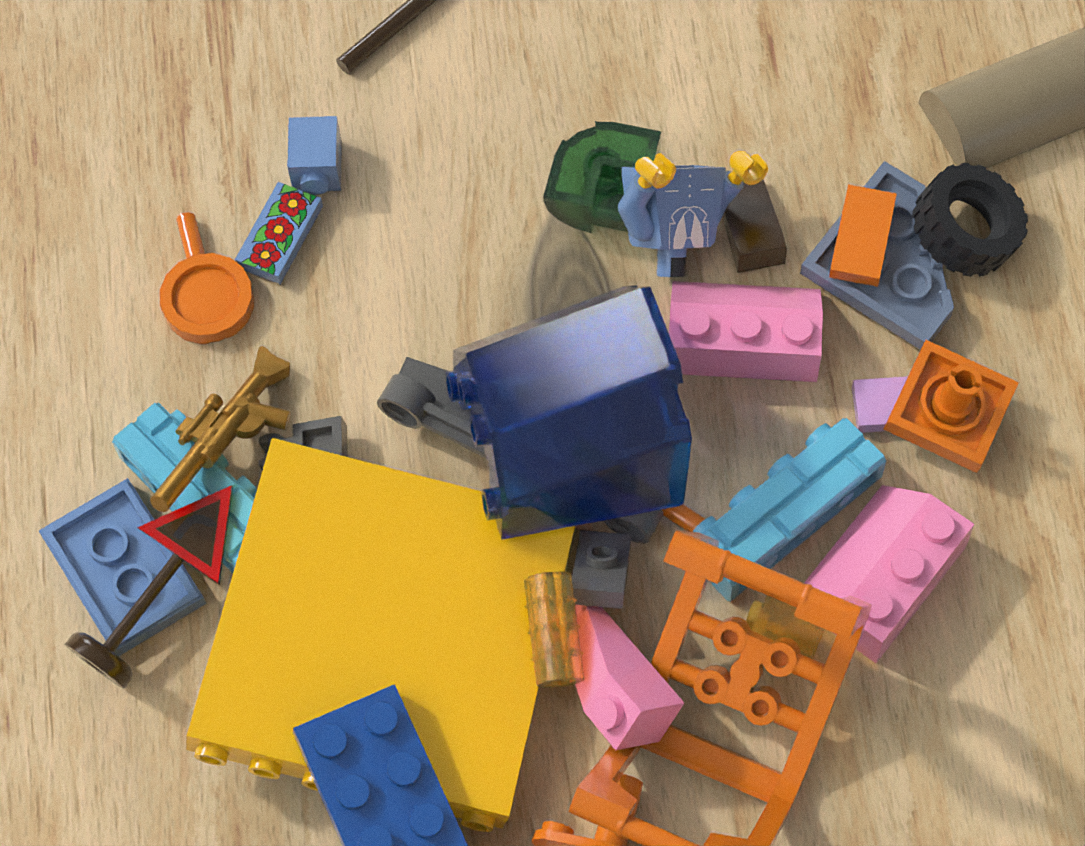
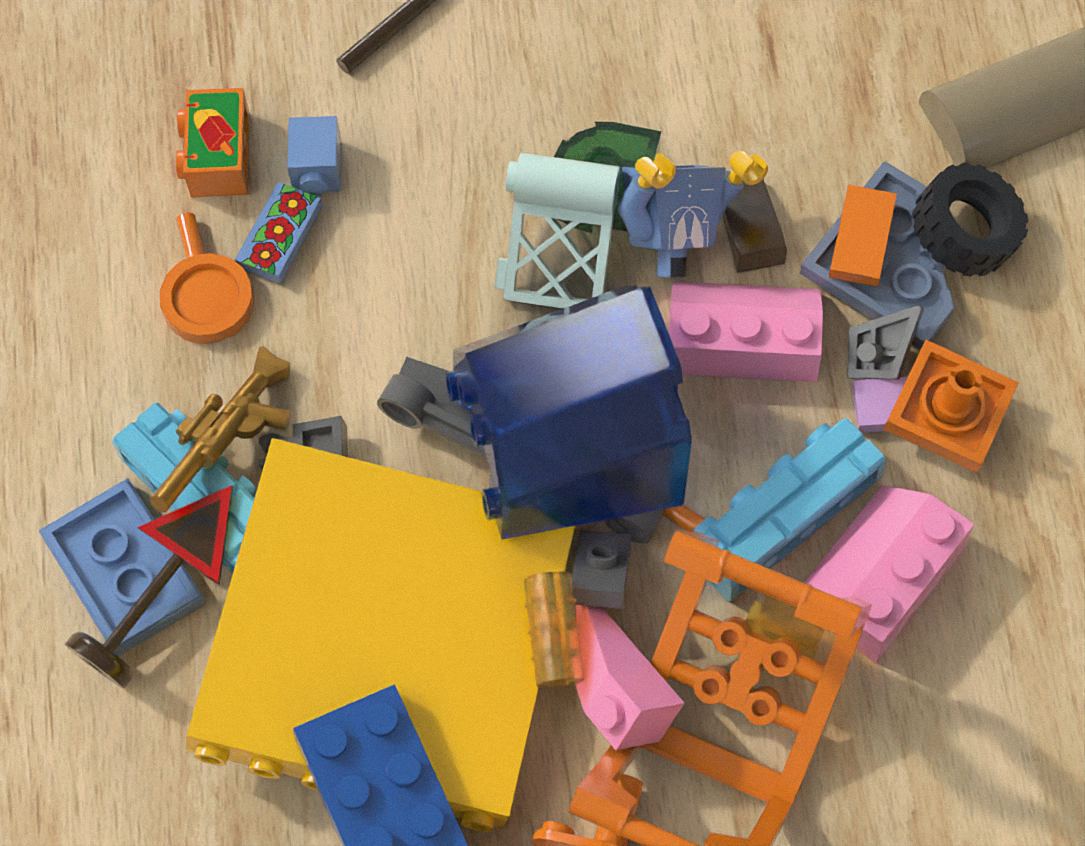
(215, 142): none -> brick
(555, 191): none -> light aqua piece
(882, 345): none -> piece

